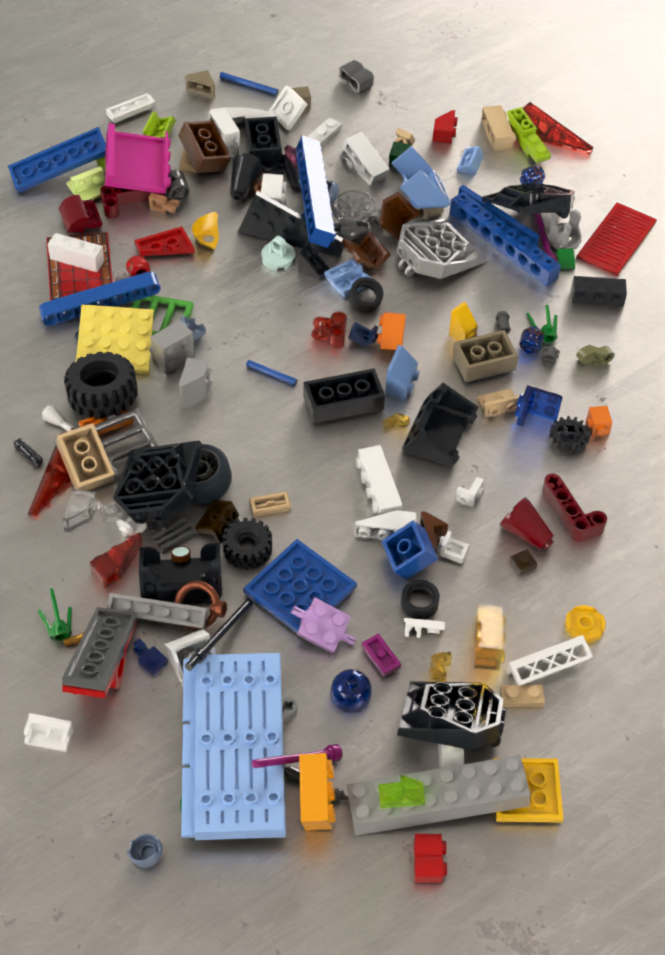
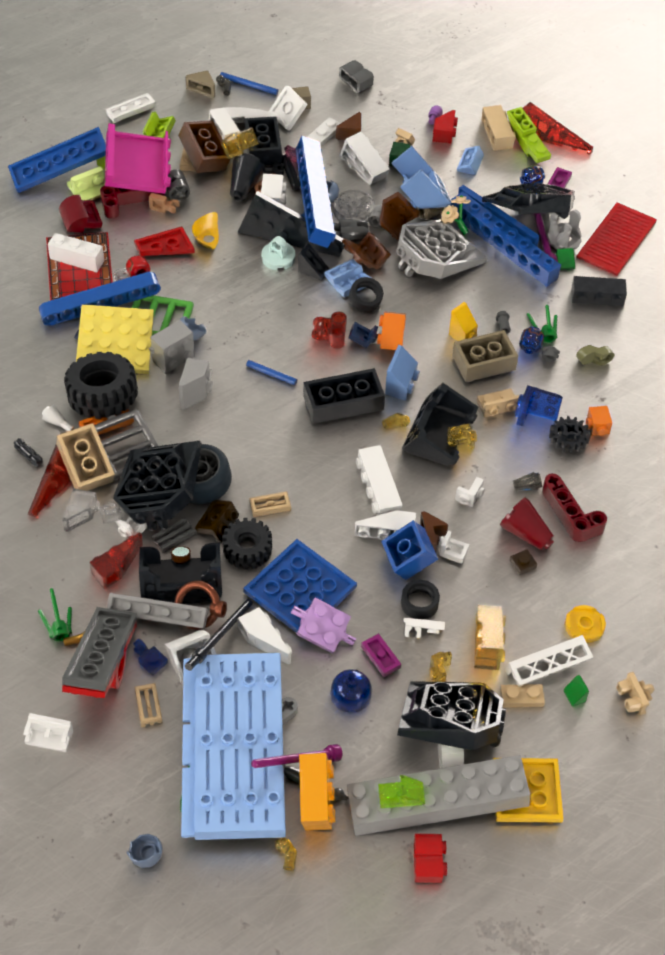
(151, 719): none -> tan tile
(225, 84): none -> clear smoke arm
(237, 142): none -> clear yellow brick
(261, 634): none -> white slope
(284, 845): none -> clear yellow arm
(349, 127): none -> reddish brown slope
(435, 112): none -> medium lavender cylinder
(450, 213): none -> tan plant
(461, 435): none -> clear yellow bracket
(528, 482): none -> clear smoke cone
(560, 177): none -> magenta plate
(576, 691): none -> green slope
(639, 693): none -> tan hips

